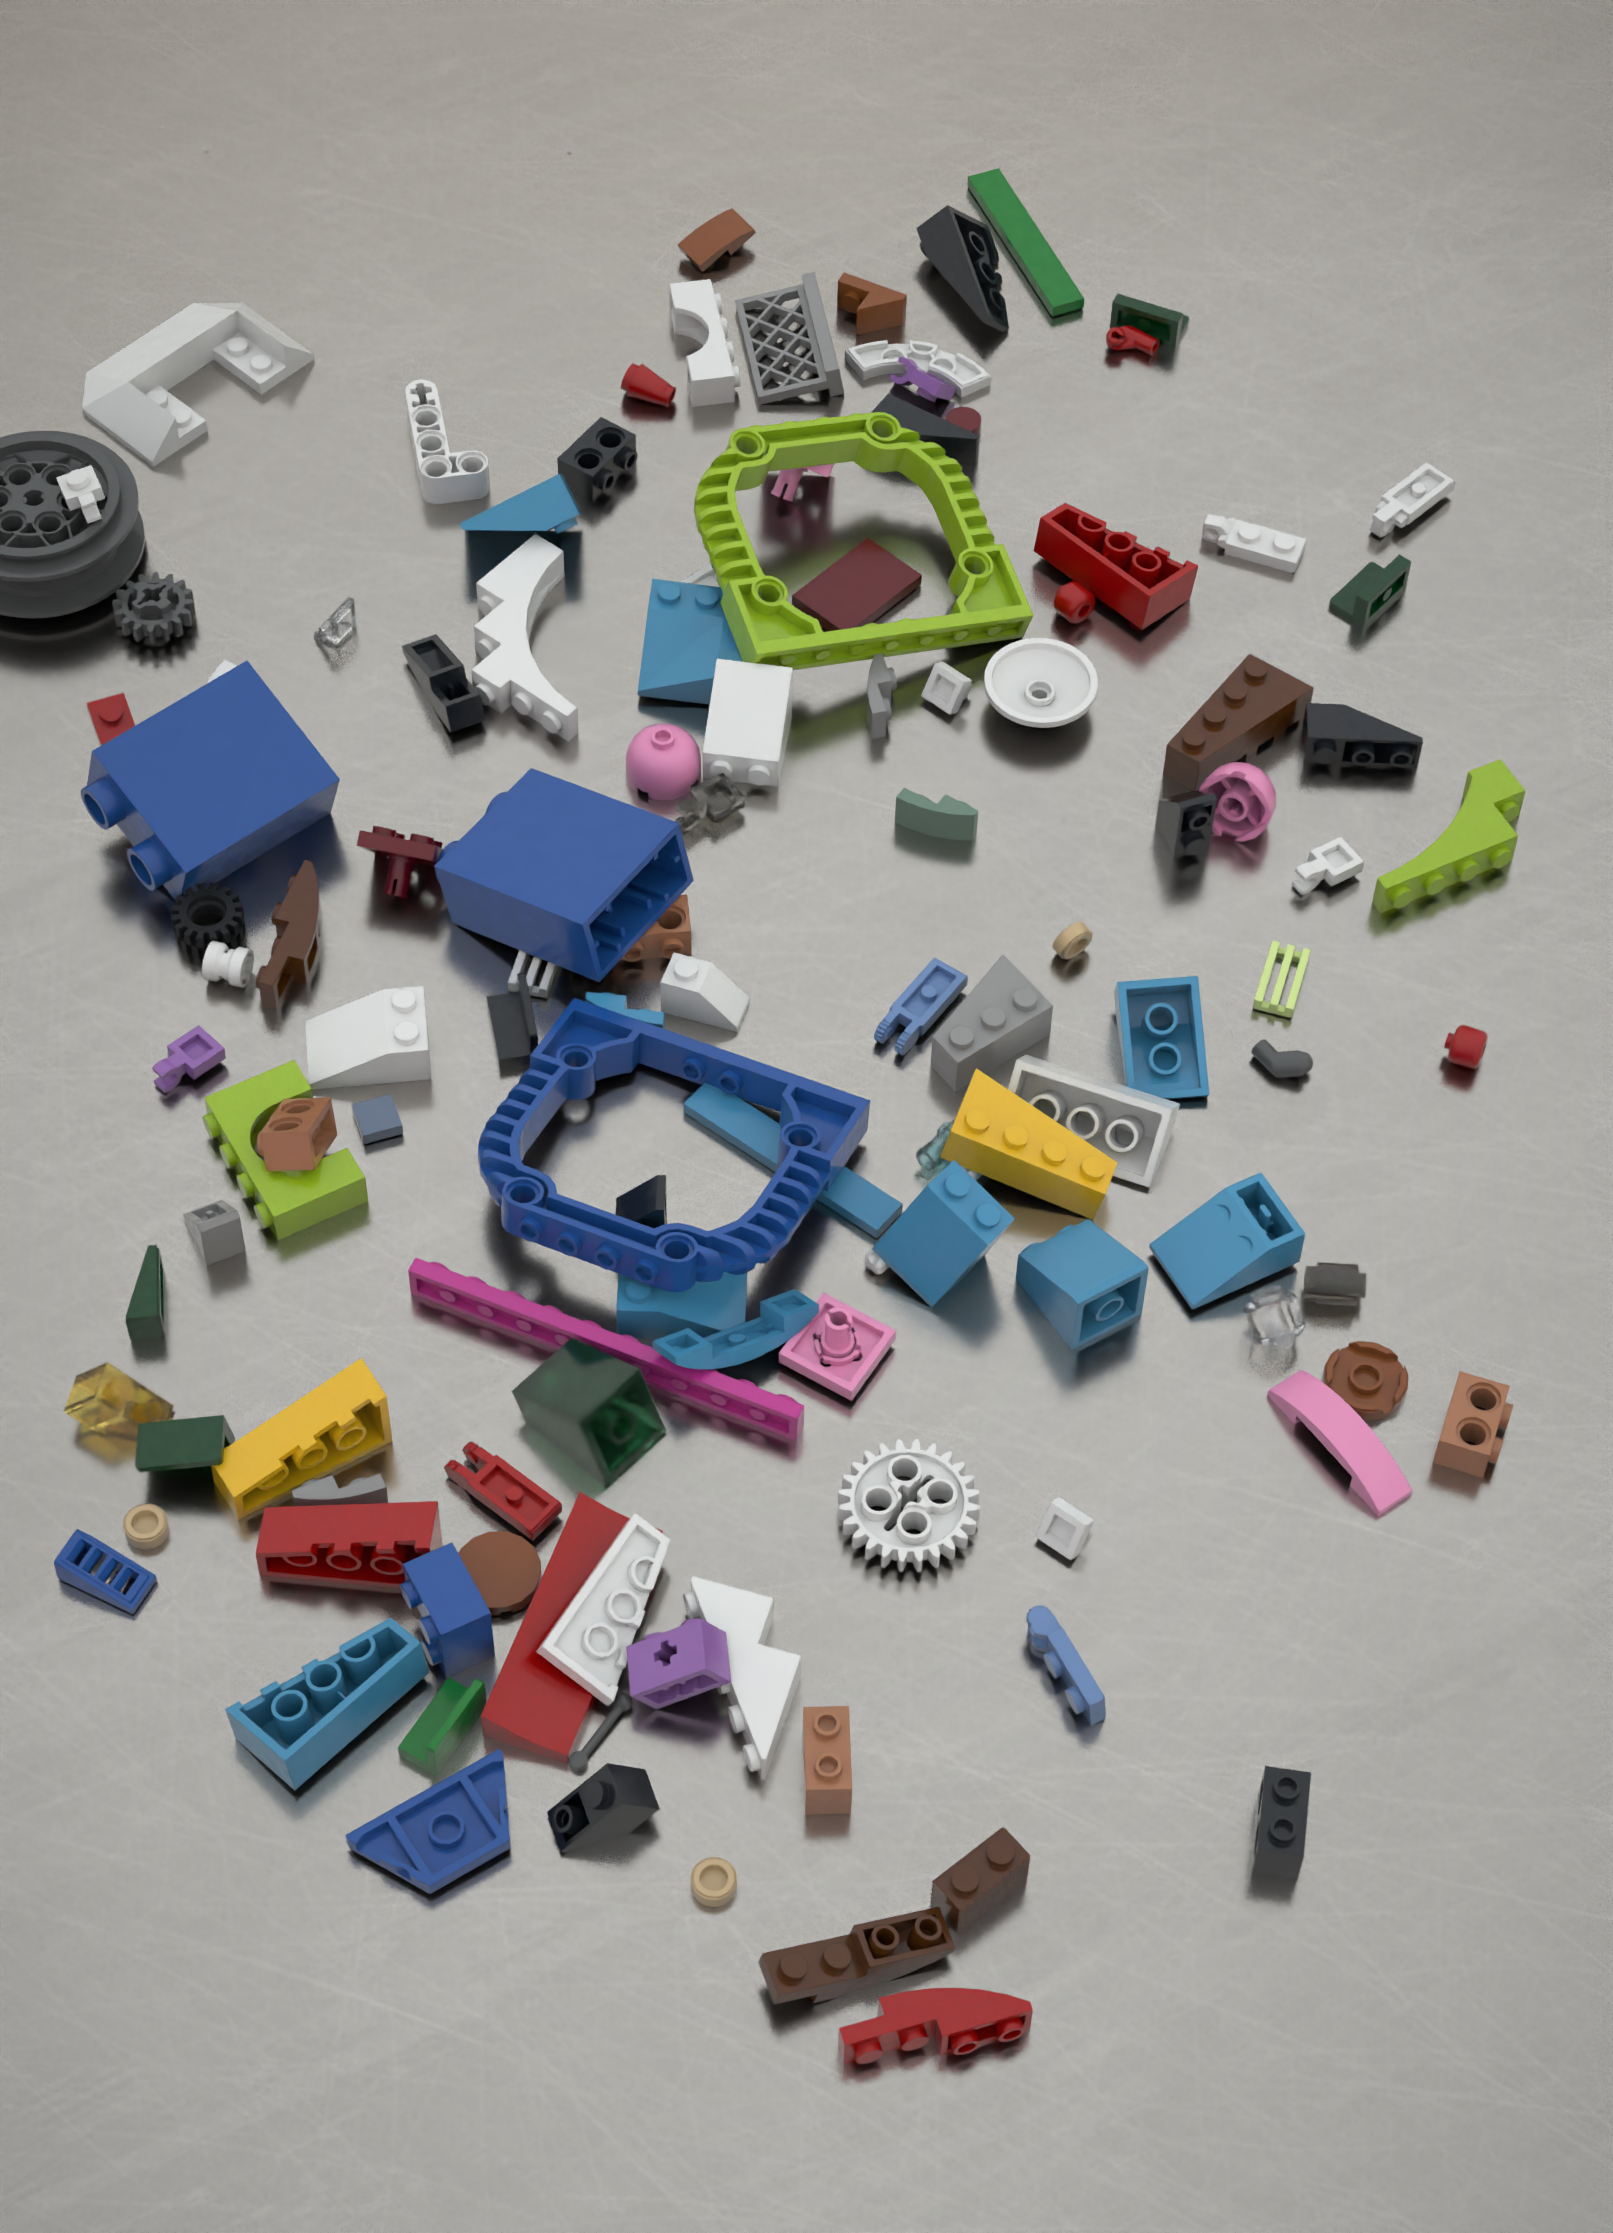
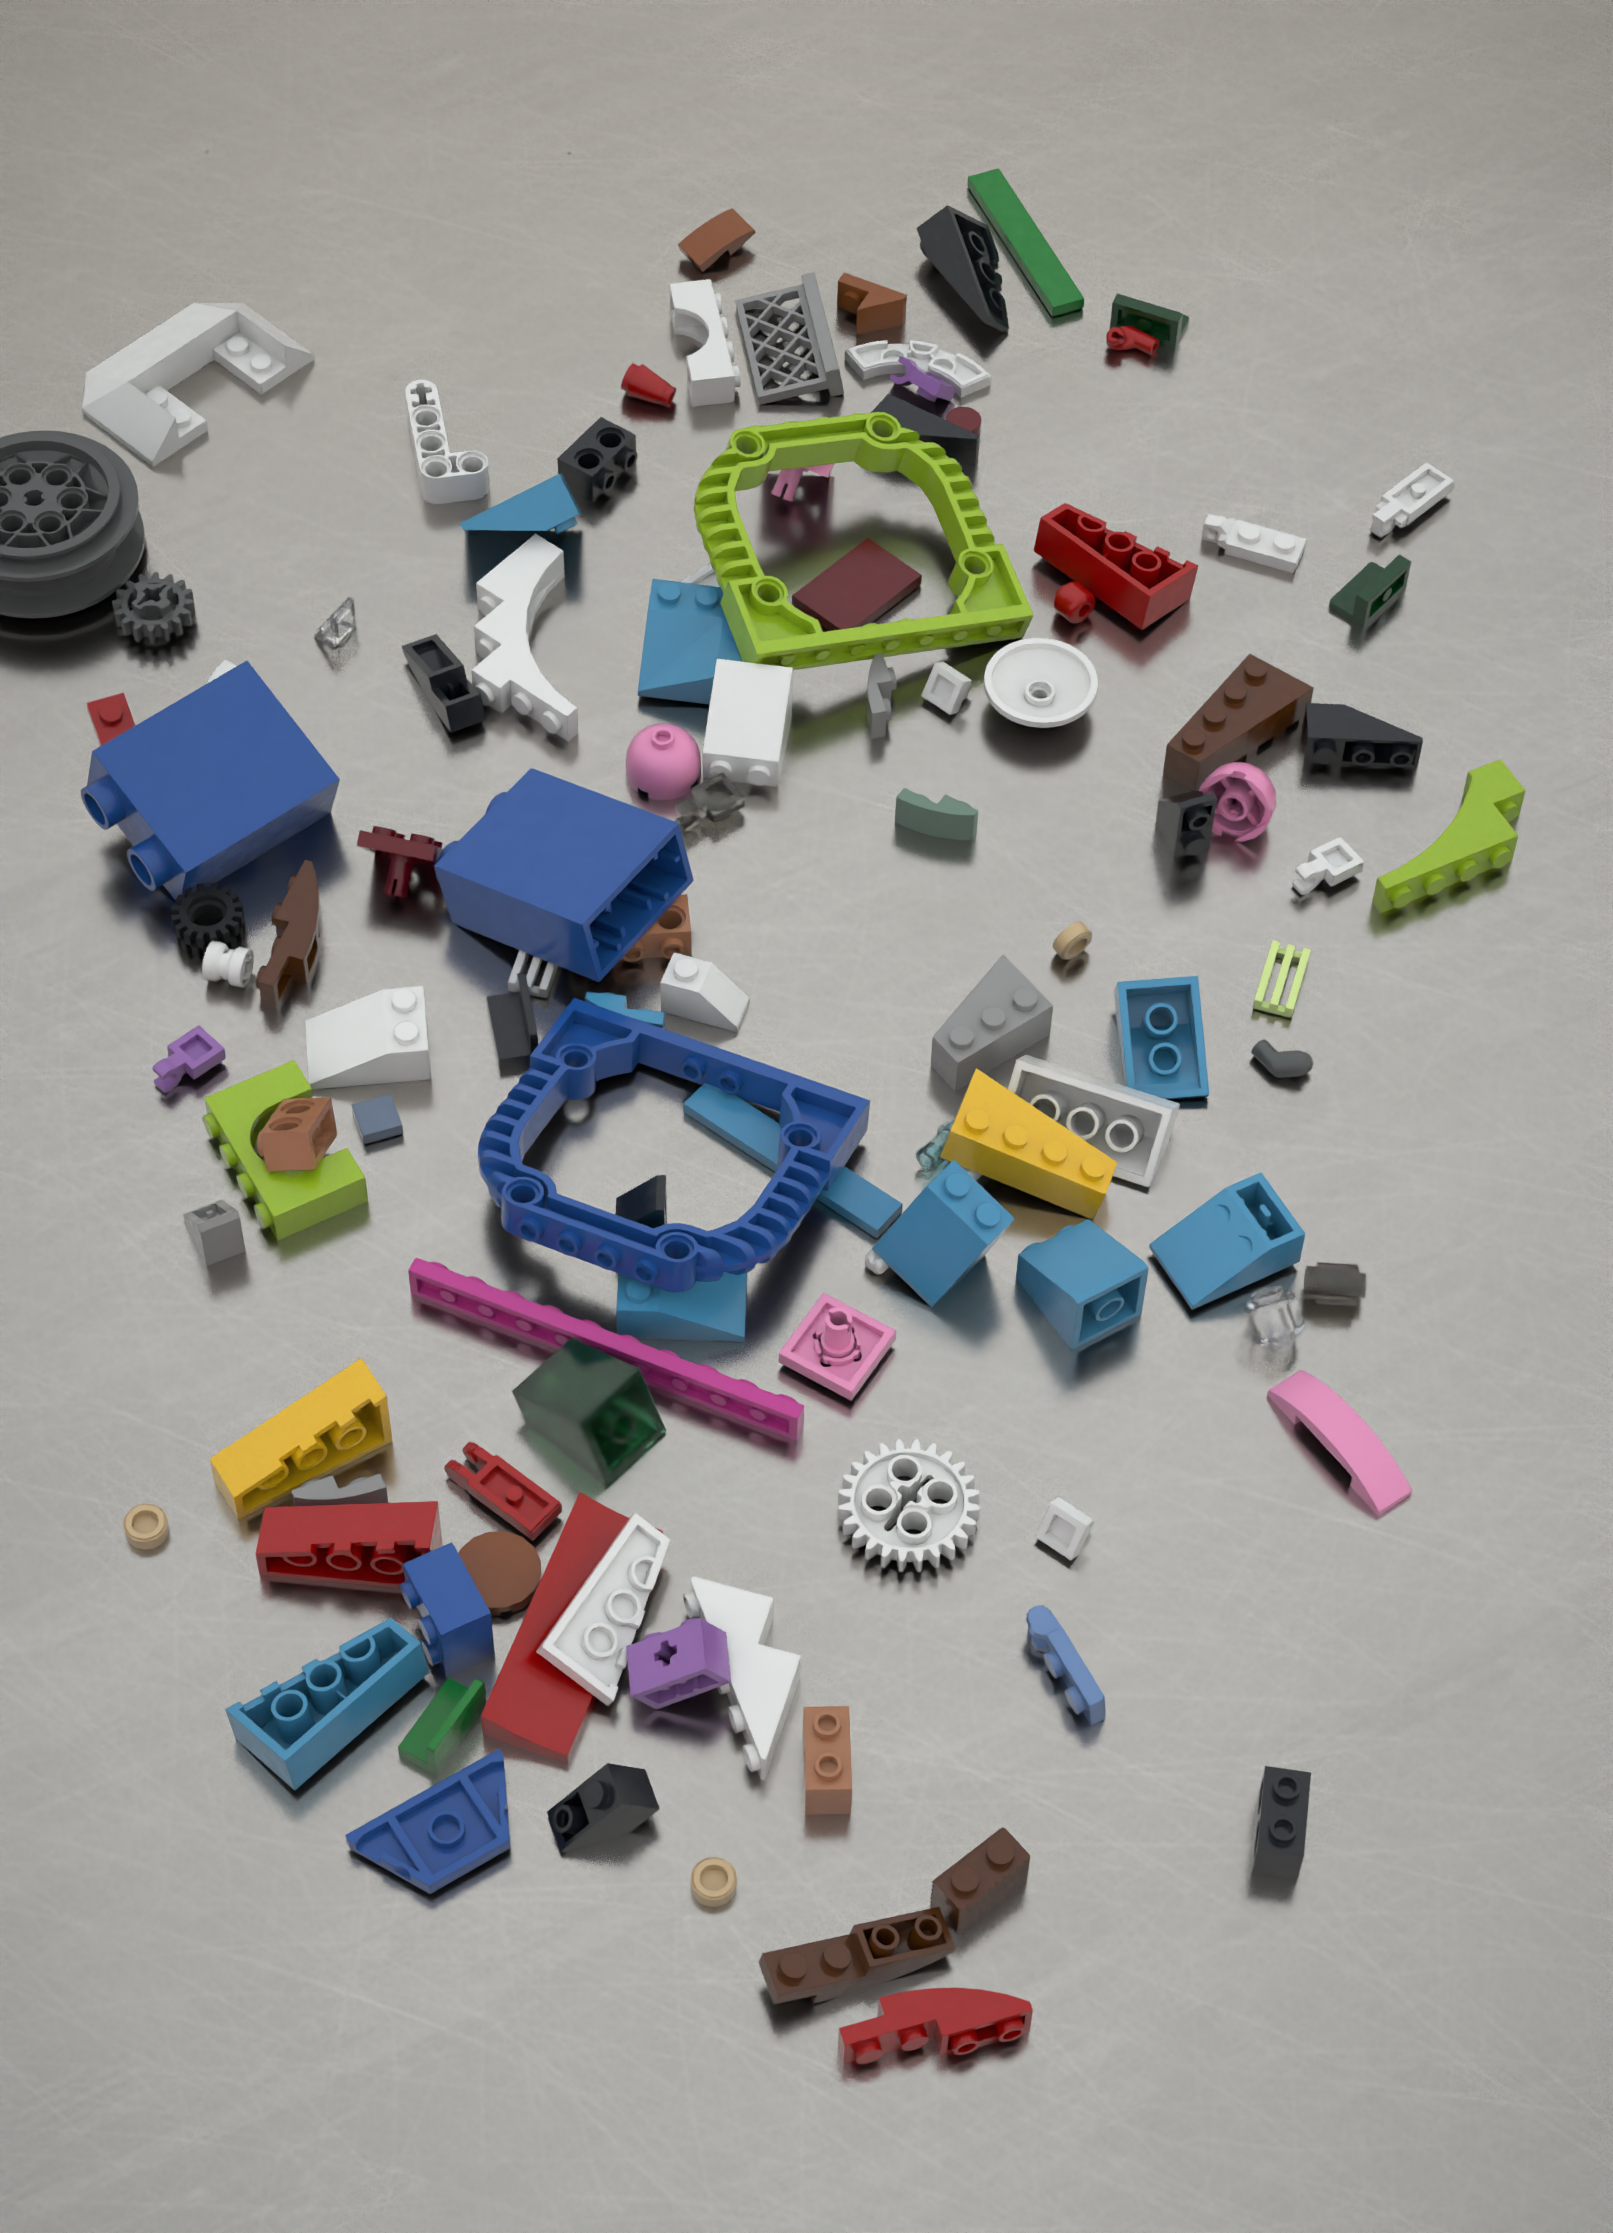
(82, 490): white plate -> none
(95, 1551): blue slope -> none
(114, 1402): clear yellow slope -> none
(146, 1309): dark green slope -> none
(182, 1443): dark green panel -> none
(579, 1759): dark grey hinge -> none
(779, 1321): dark azure slope -> none
(921, 1004): medium blue hinge -> none
(1367, 1379): dark orange tile -> none
(1466, 1046): red piece -> none
(1471, 1424): nougat brick -> none

